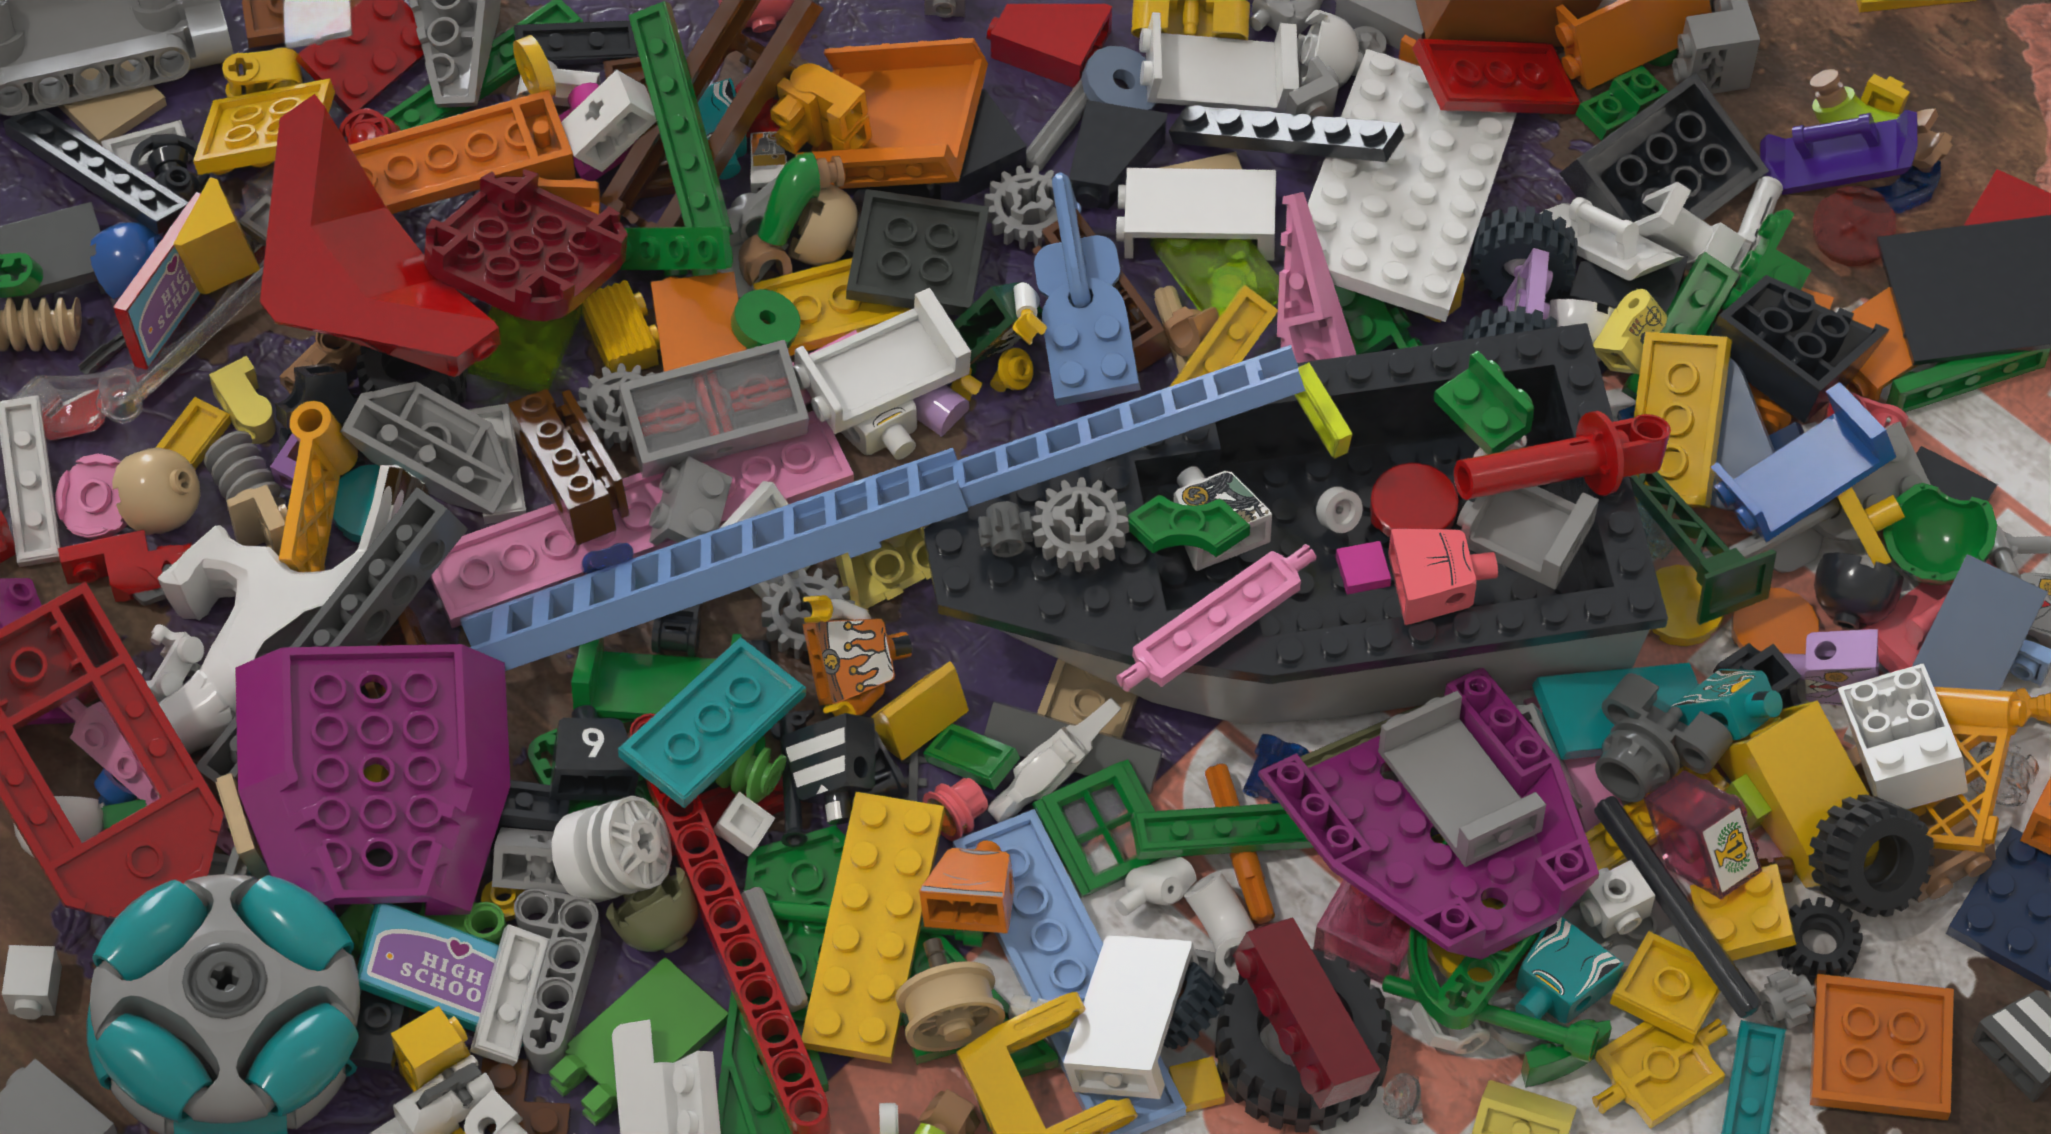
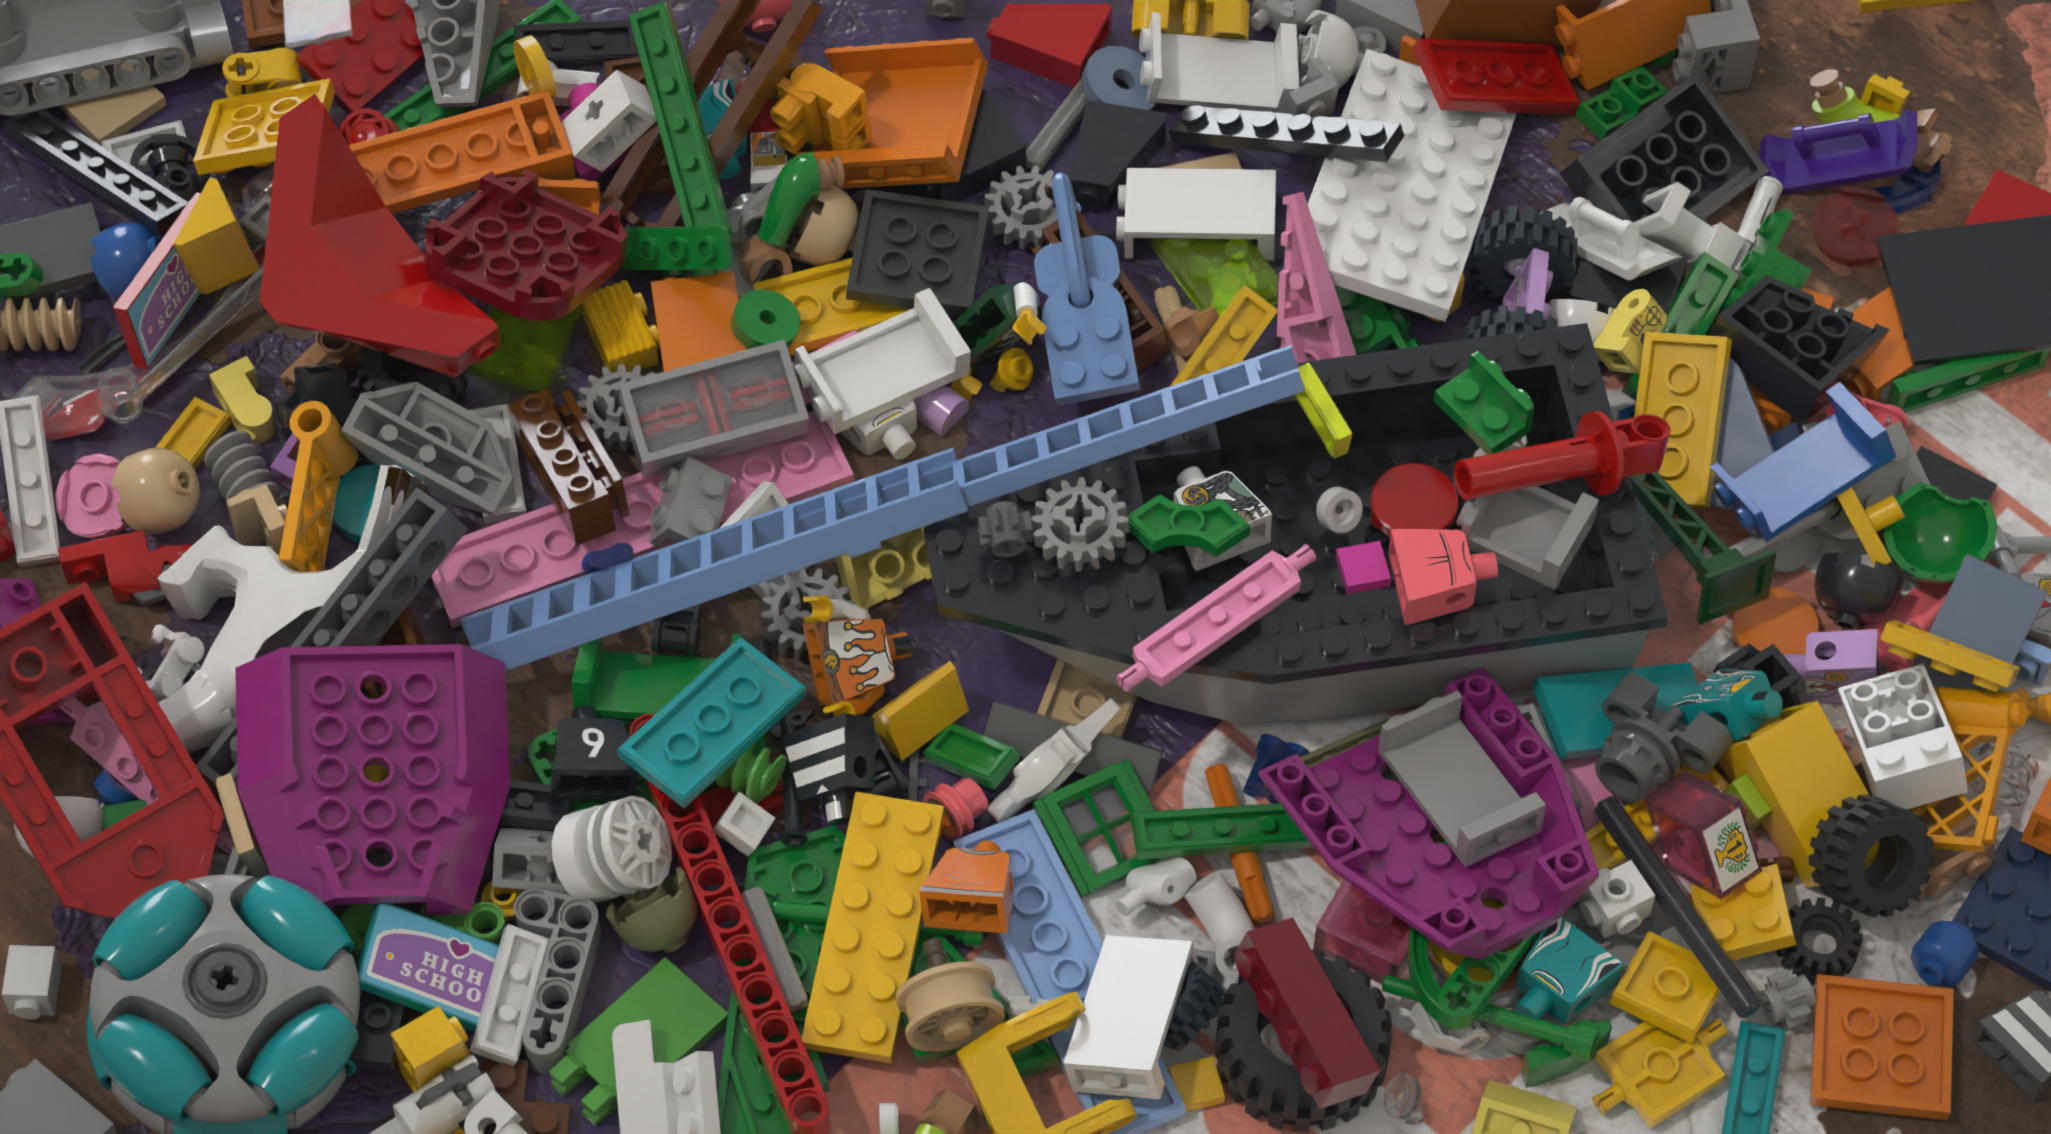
(1681, 601): yellow tile -> none
(1944, 953): none -> blue head
(1949, 656): none -> yellow plate

